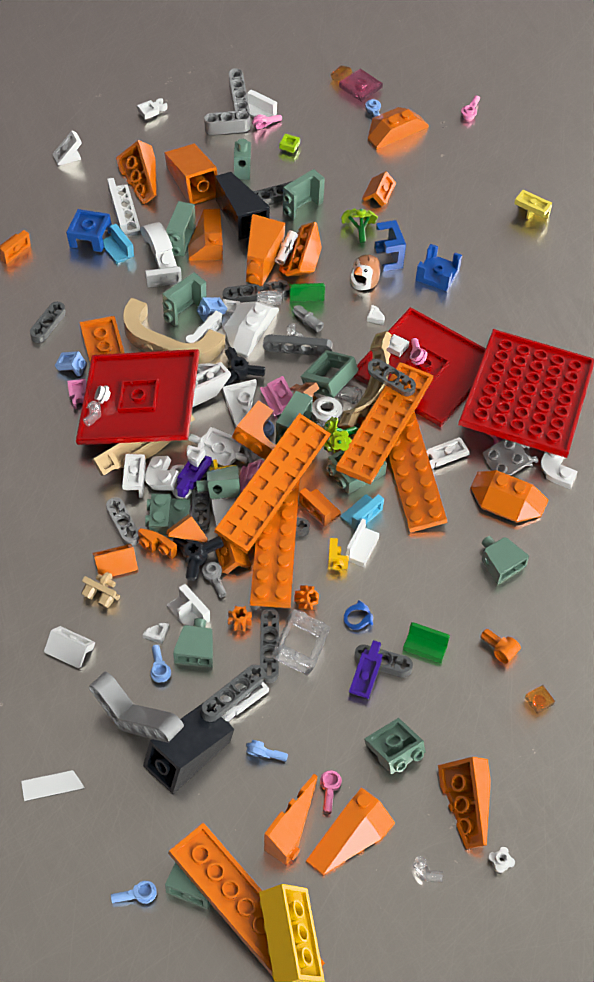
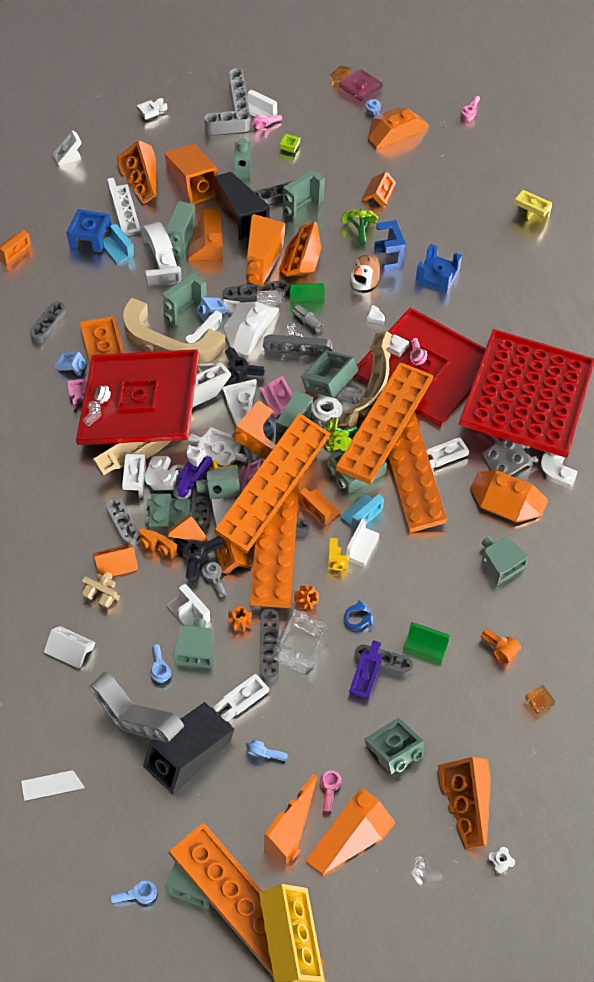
(156, 633): white tile -> none
(235, 694): dark grey beam -> none
(286, 247): white pin -> none
(307, 388): nougat plate -> none
(377, 374): dark grey beam -> none

